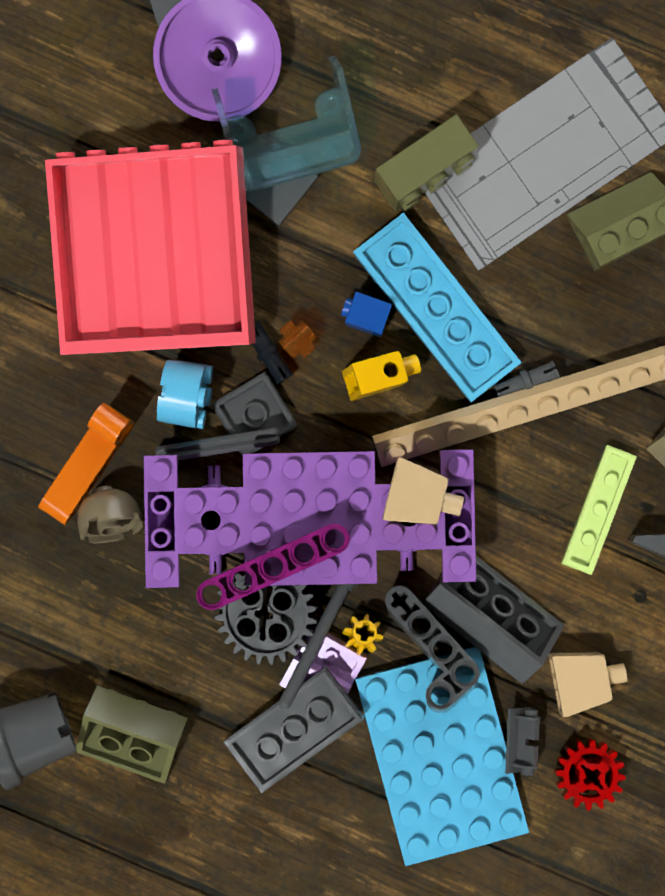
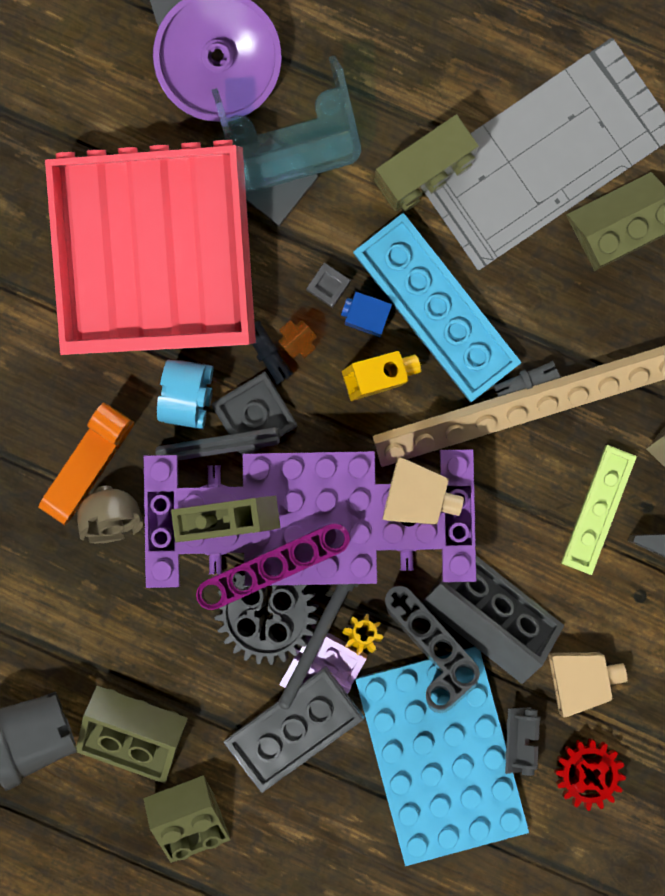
(186, 819): none -> olive slope
(225, 519): none -> olive slope
(328, 285): none -> flat silver plate

